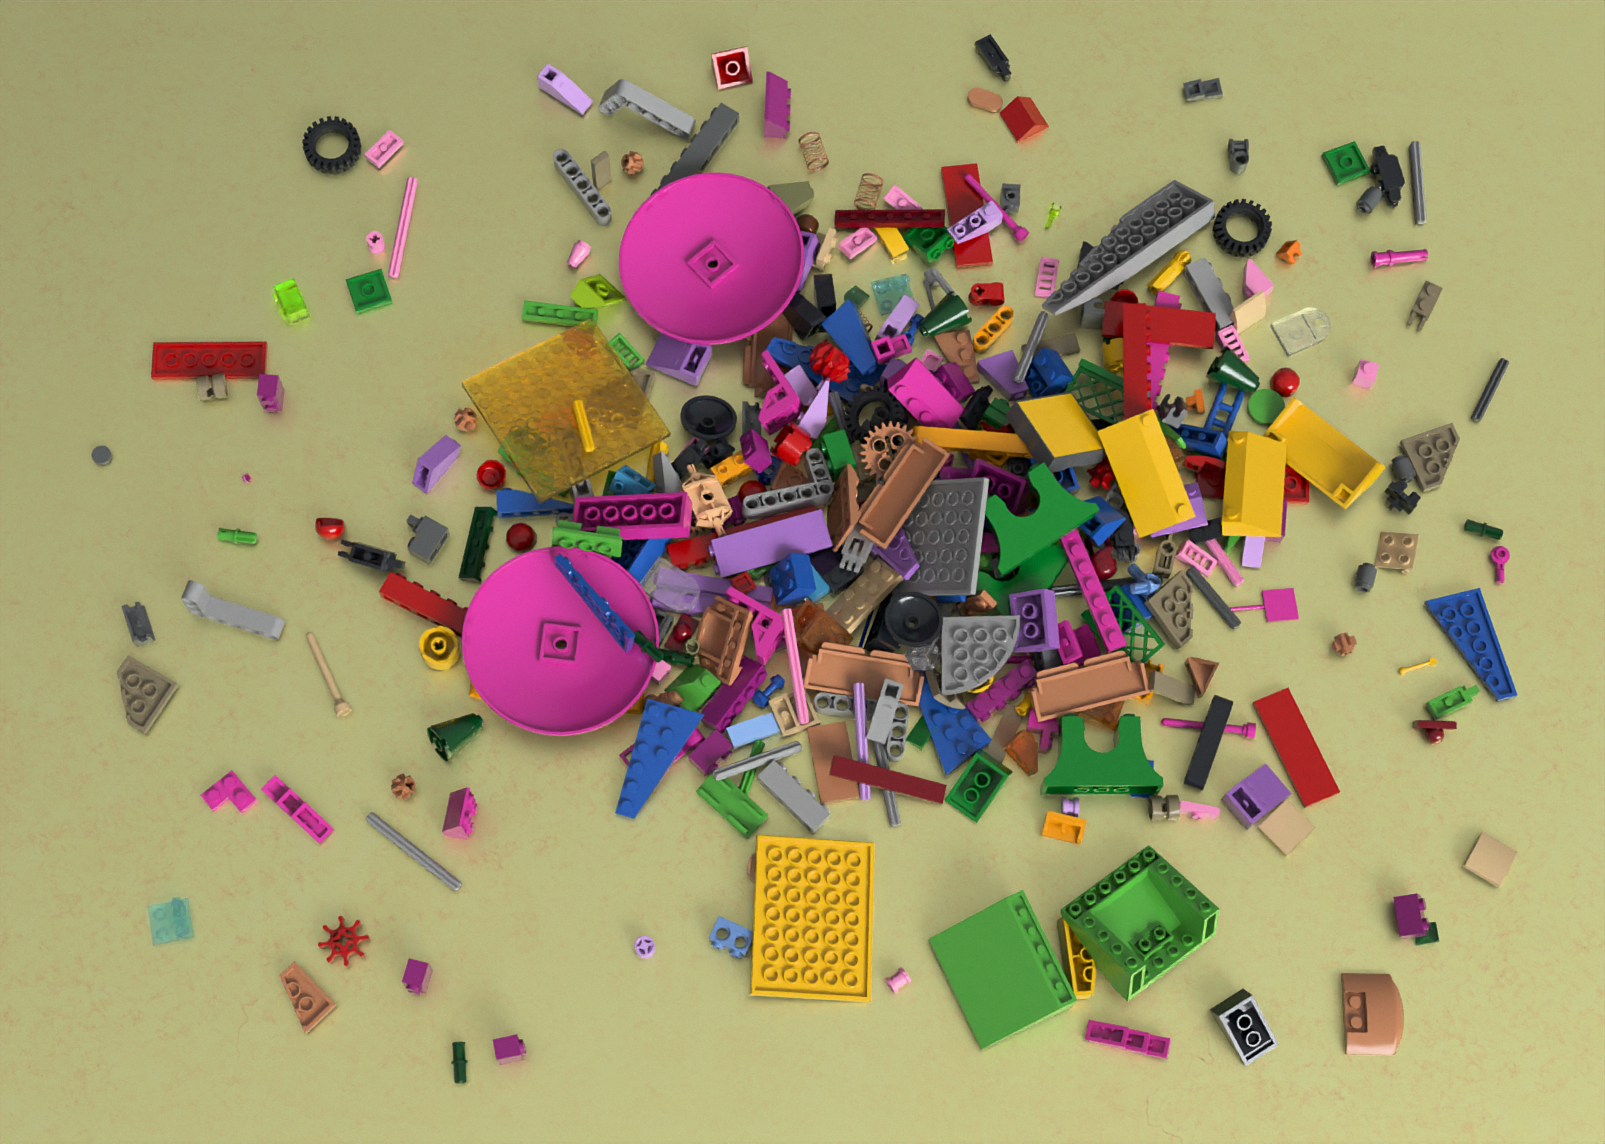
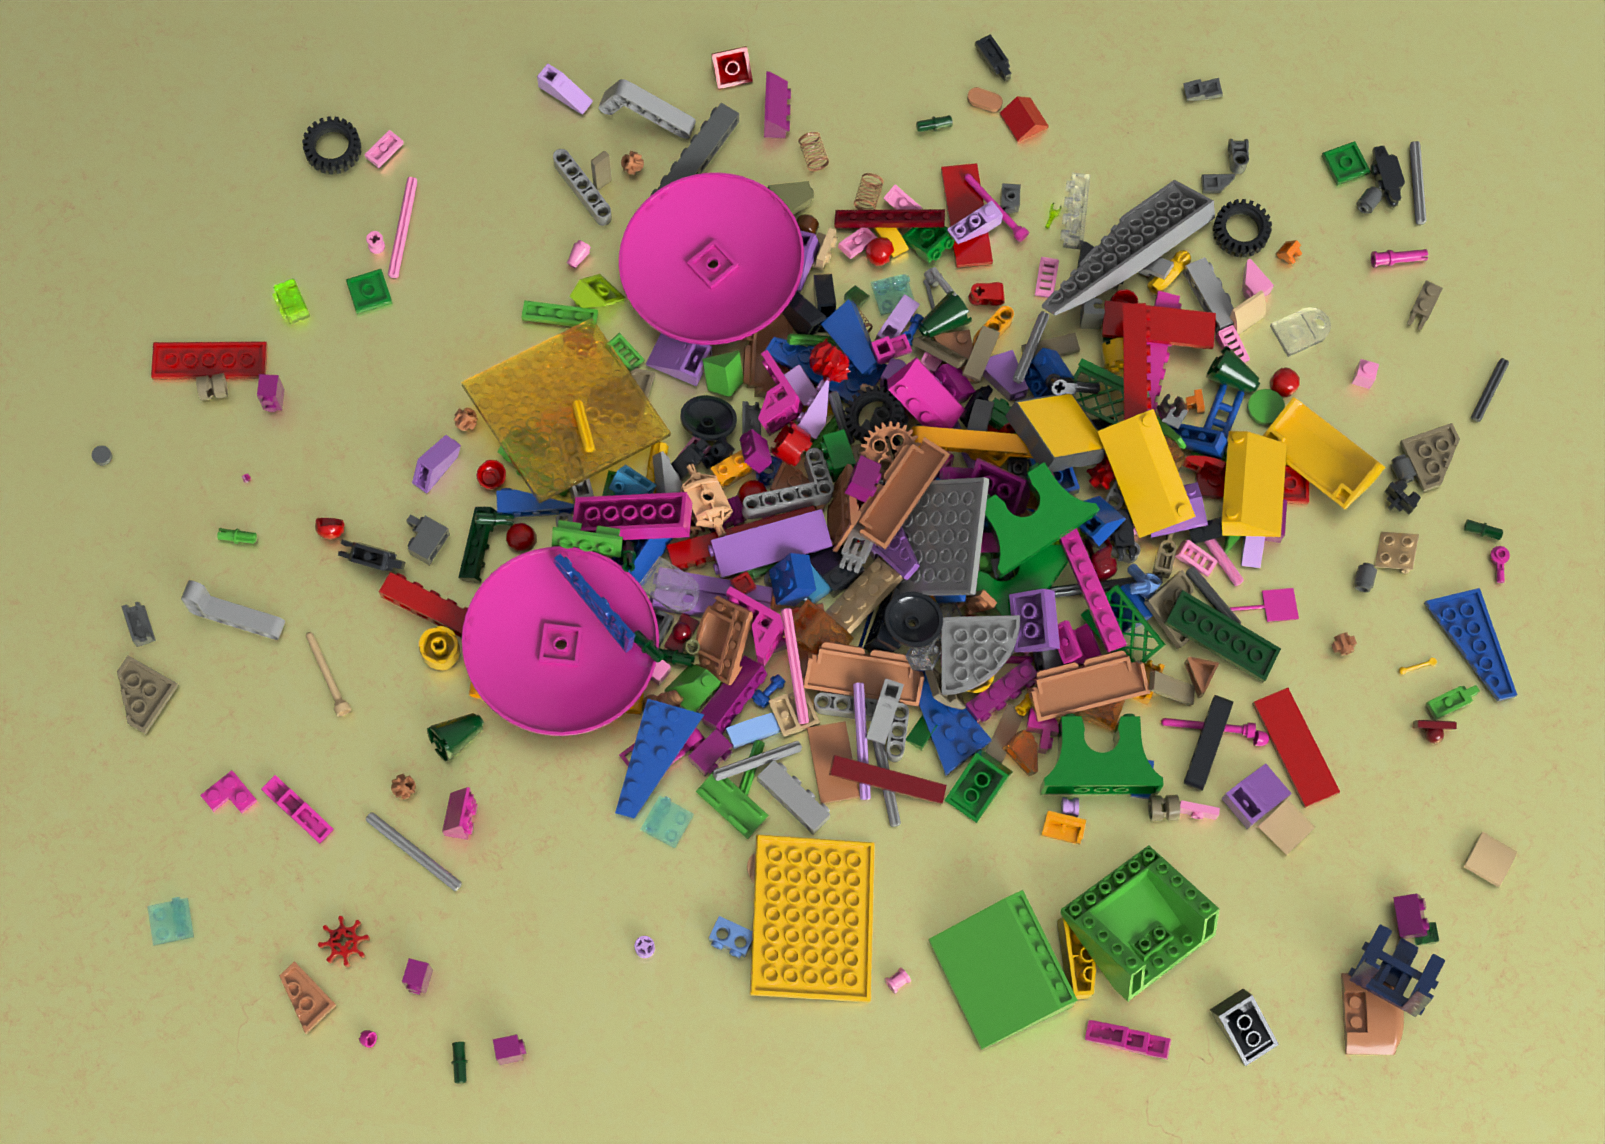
(371, 1040): none -> dark pink hinge
(494, 519): none -> dark green axle
(628, 556): none -> dark green axle
(667, 821): none -> clear light blue hinge
(723, 373): none -> bright green slope
(808, 340): none -> bright green axle
(863, 479): none -> magenta brick
(879, 251): none -> red hair
(934, 123): none -> dark green axle
(940, 351): none -> dark tan tile
(980, 415): none -> dark grey slope
(981, 353): none -> dark tan tile
(1066, 385): none -> black connector
(1076, 210): none -> clear brick
(1159, 268): none -> light grey slope
(1215, 182): none -> dark grey tile
(1222, 636): none -> dark green plate
(1261, 738): none -> dark pink hinge
(1396, 972): none -> dark blue piece

